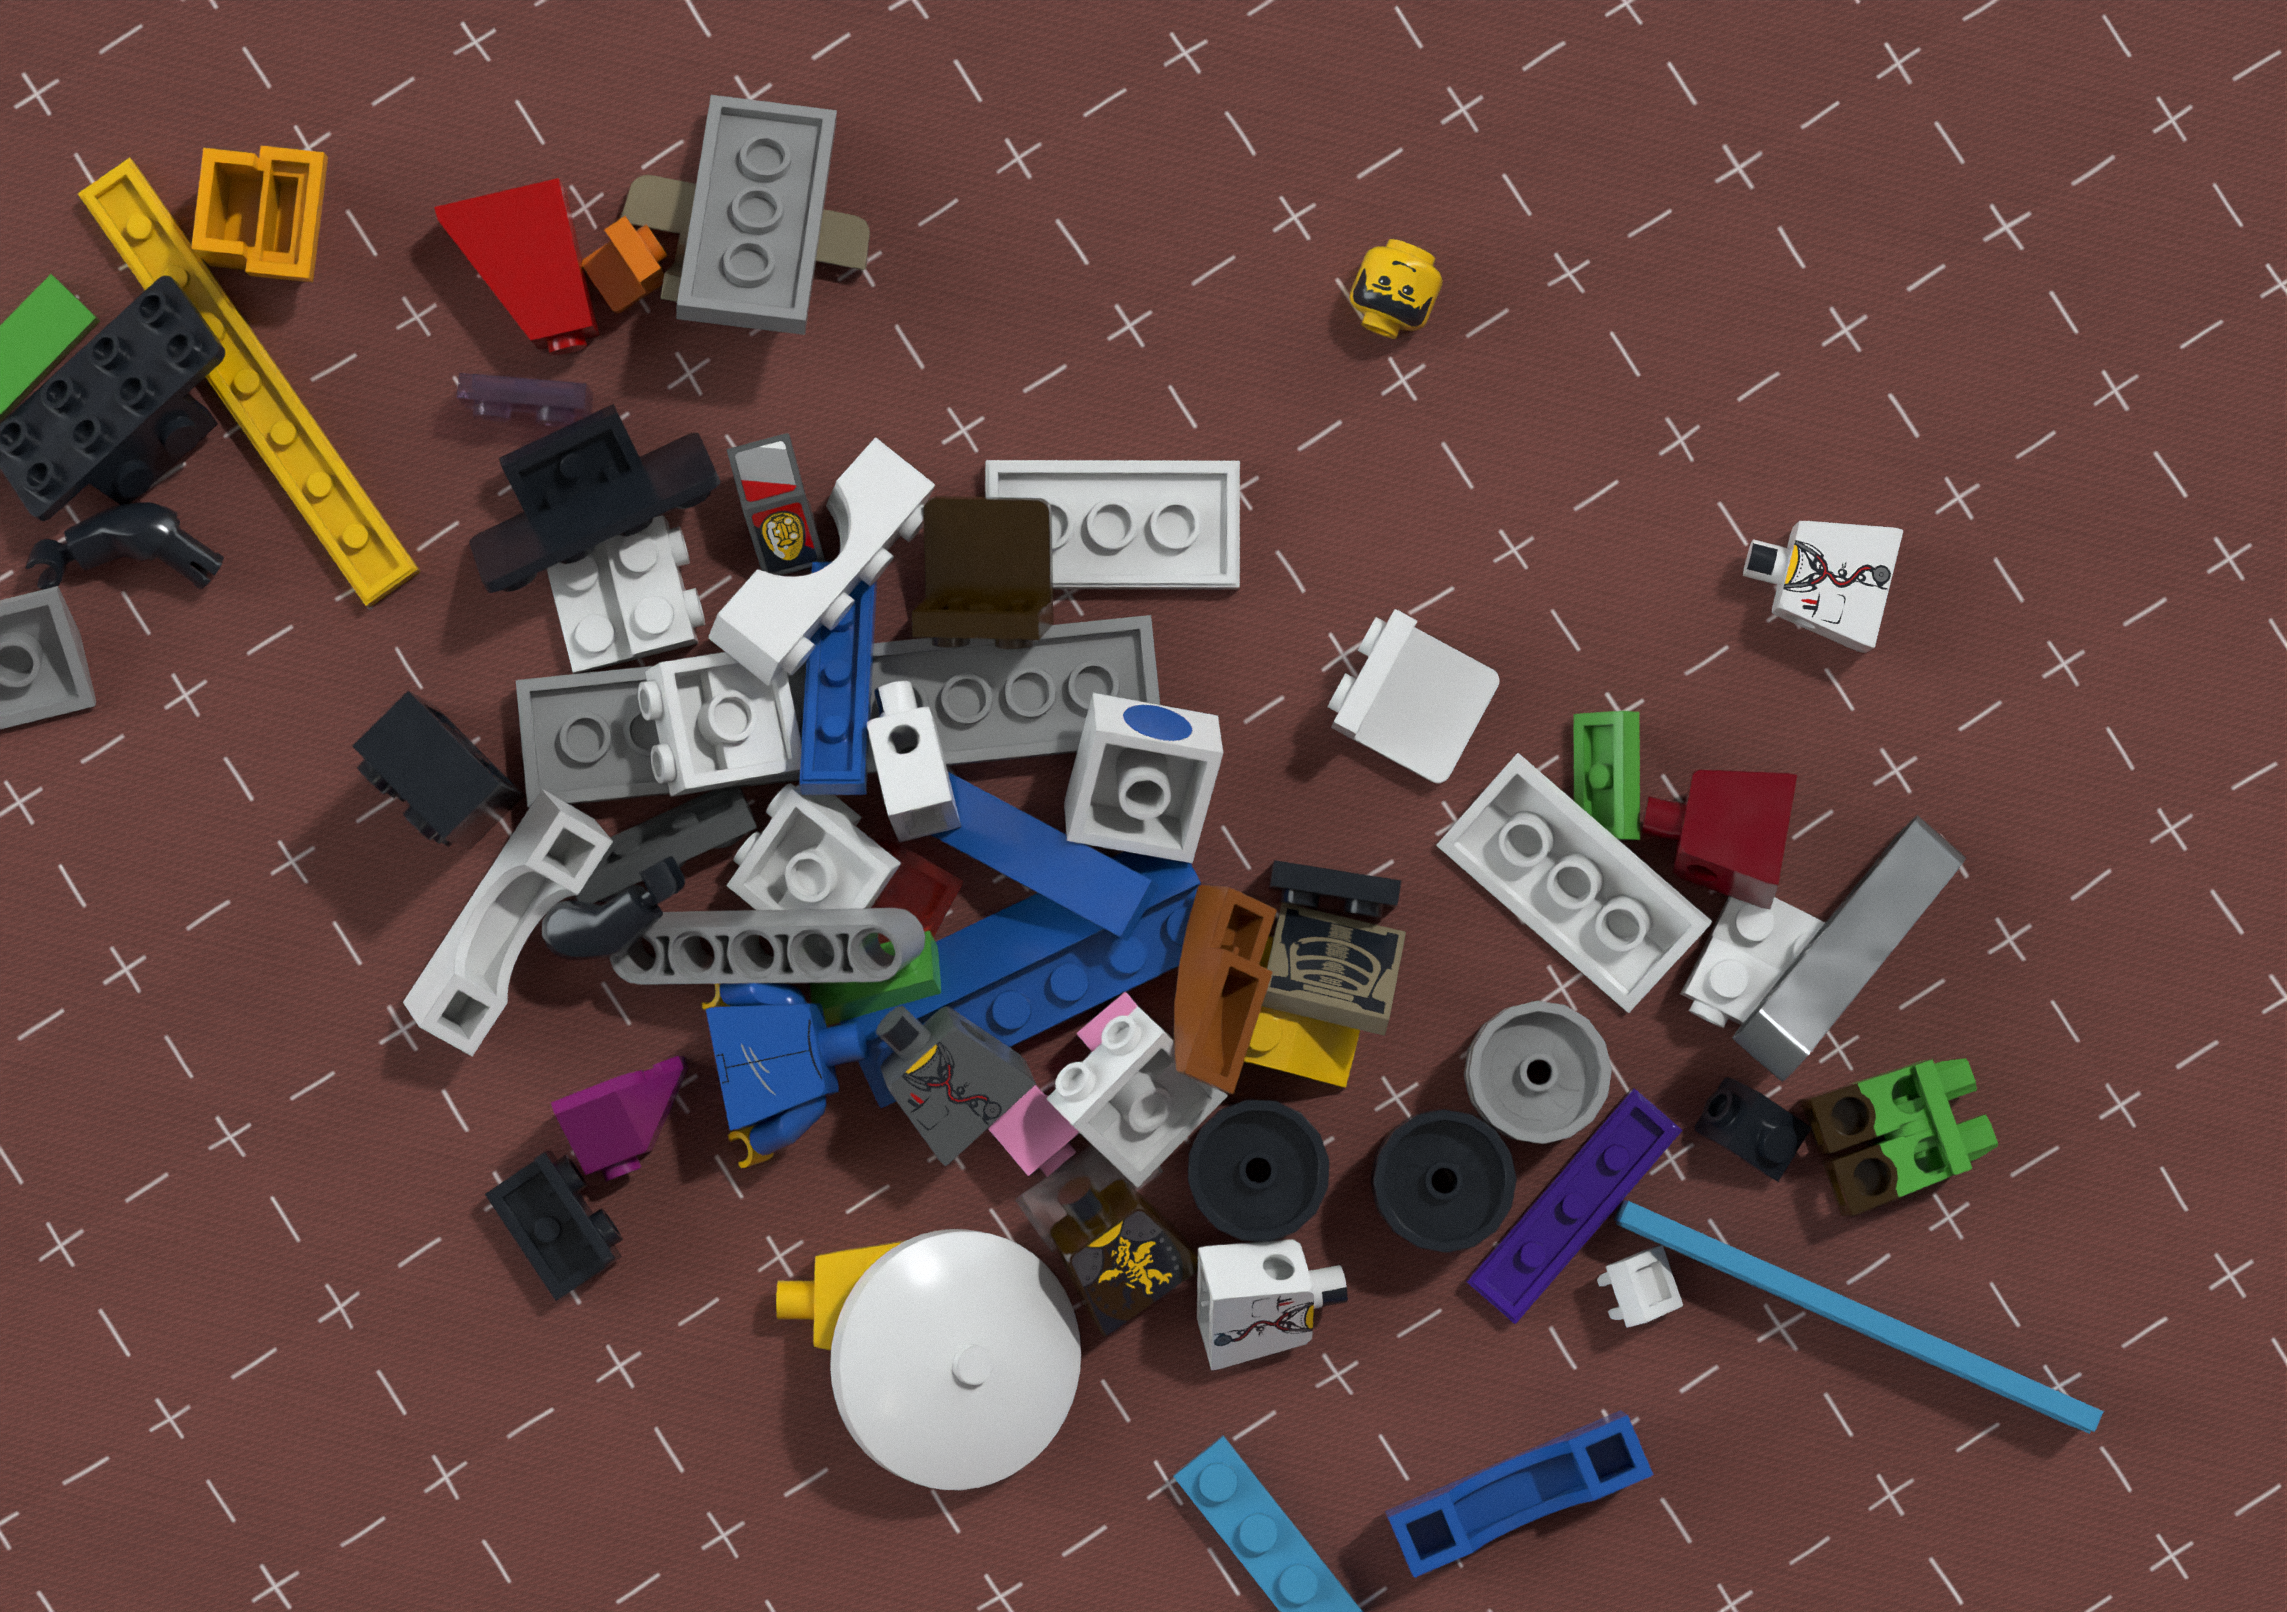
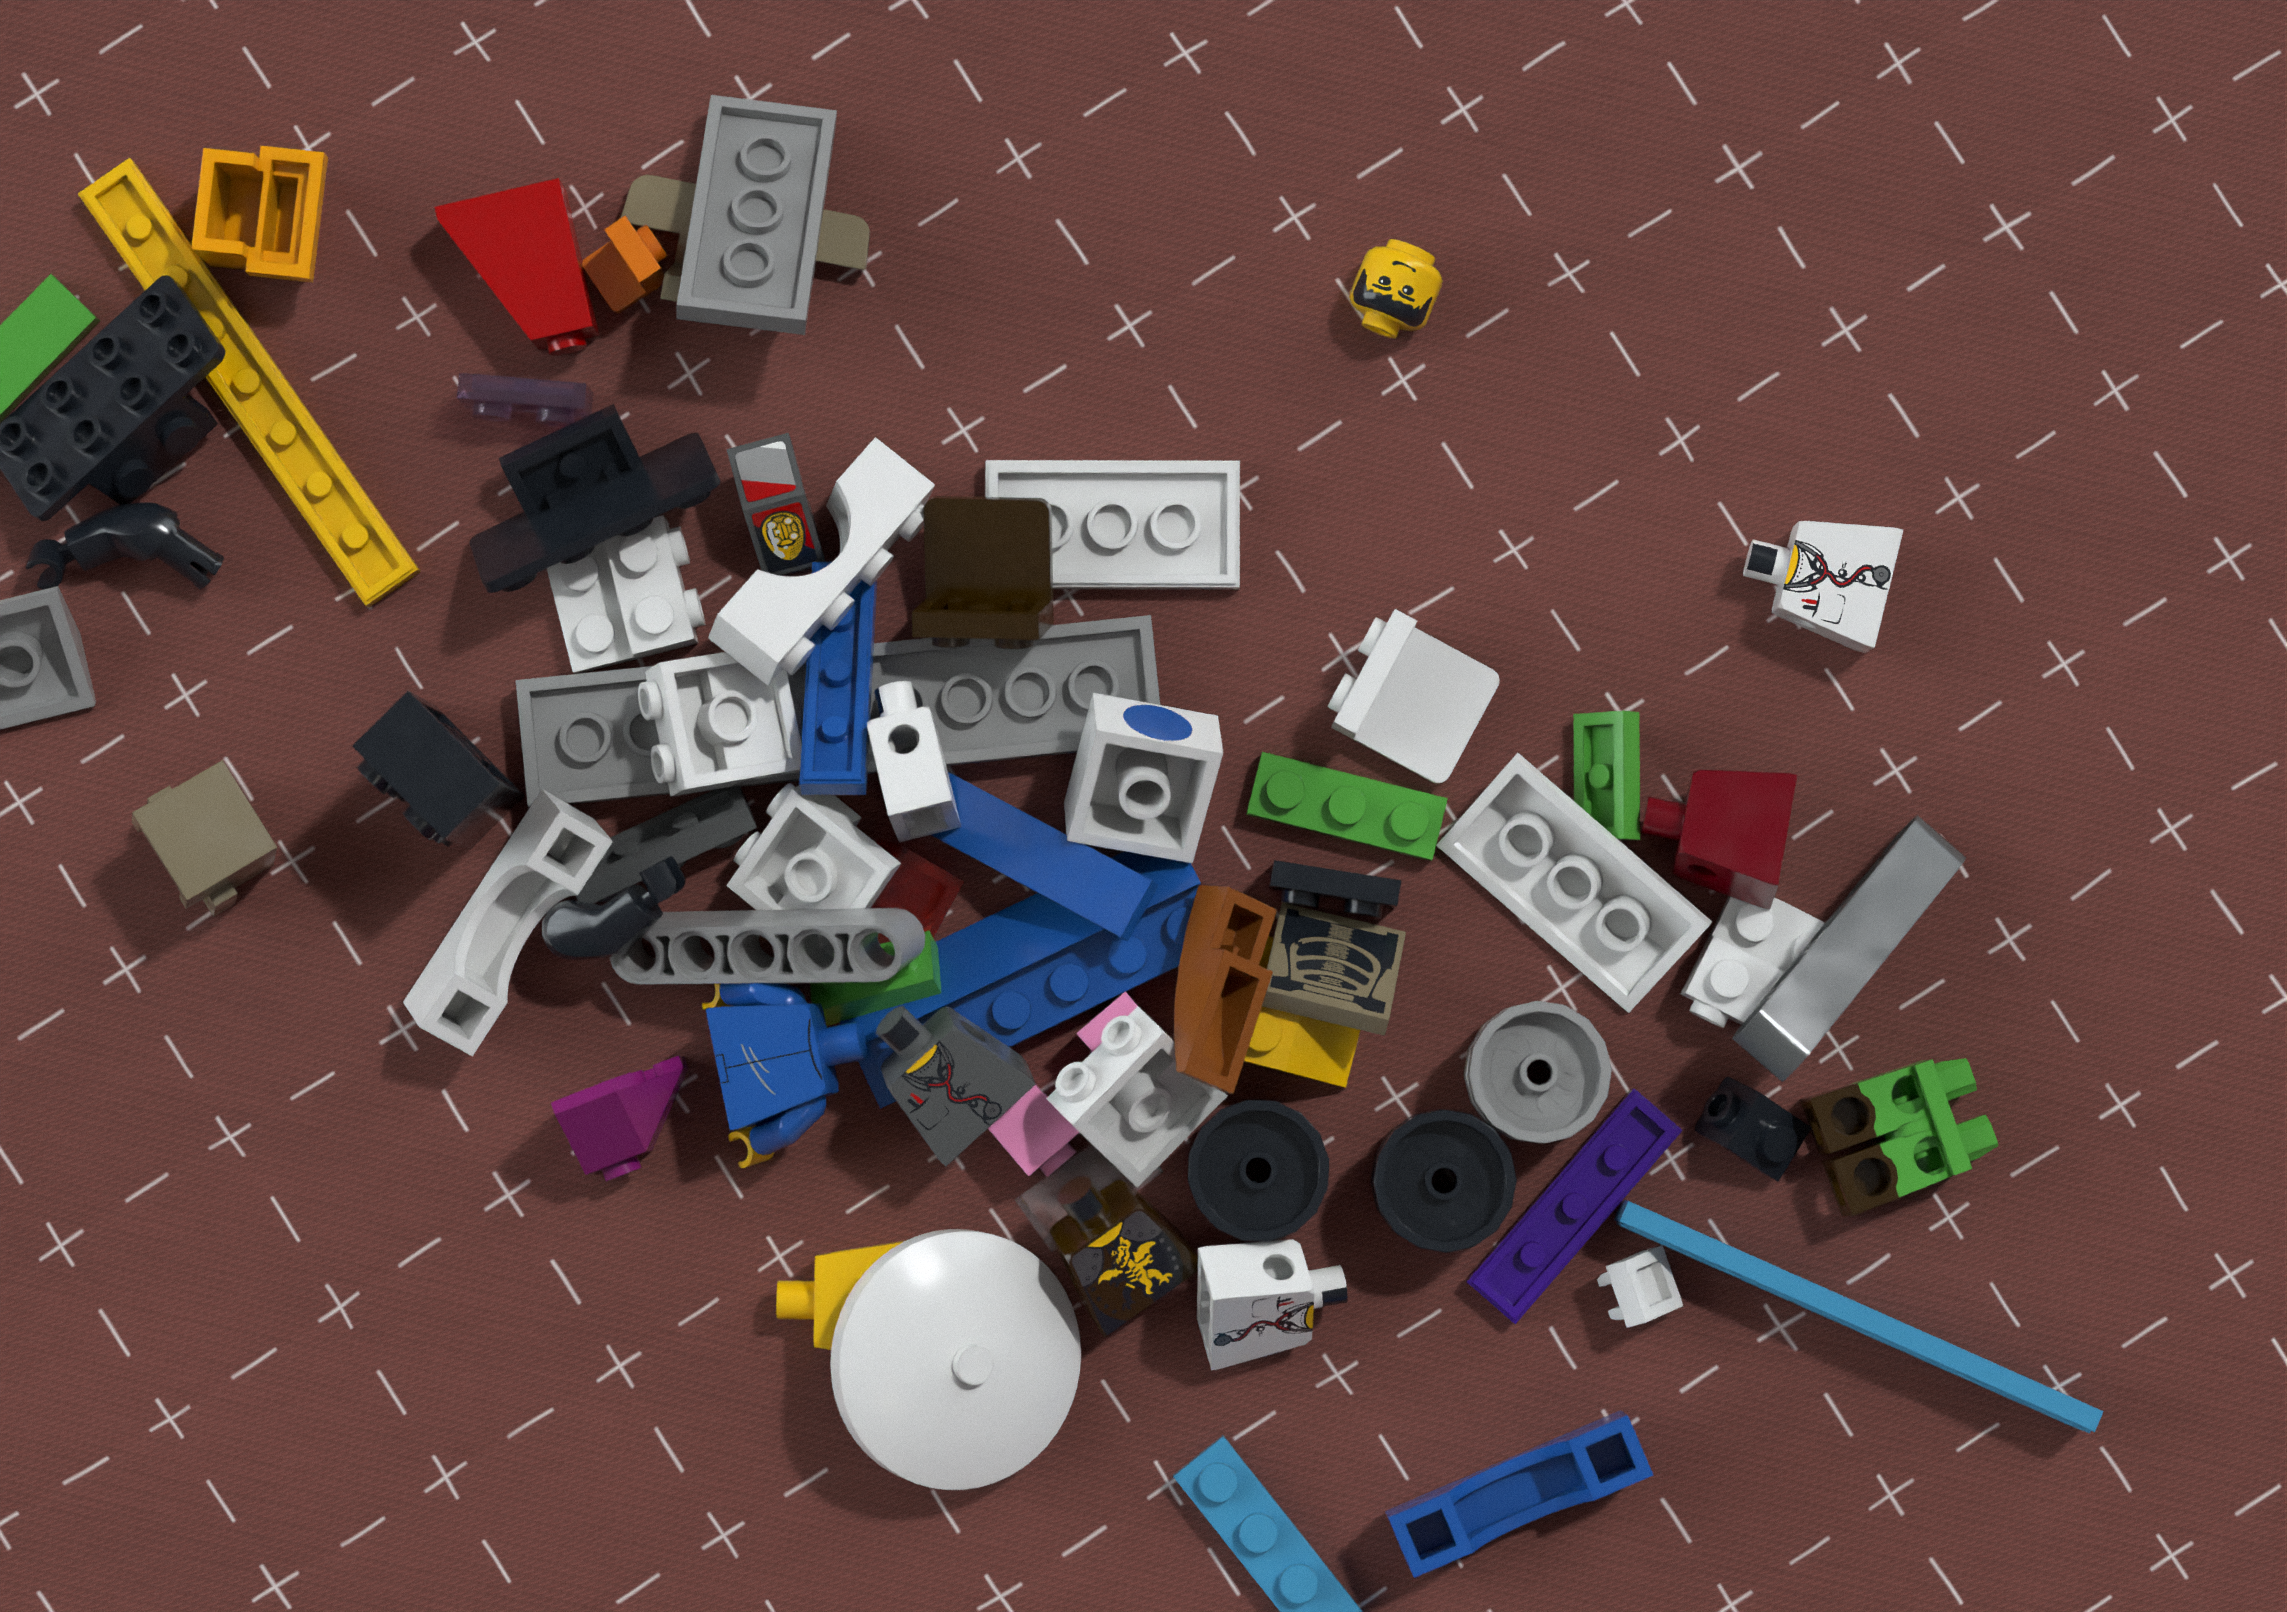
(206, 837): none -> dark tan plate
(555, 1223): black bracket -> none
(1347, 806): none -> bright green plate

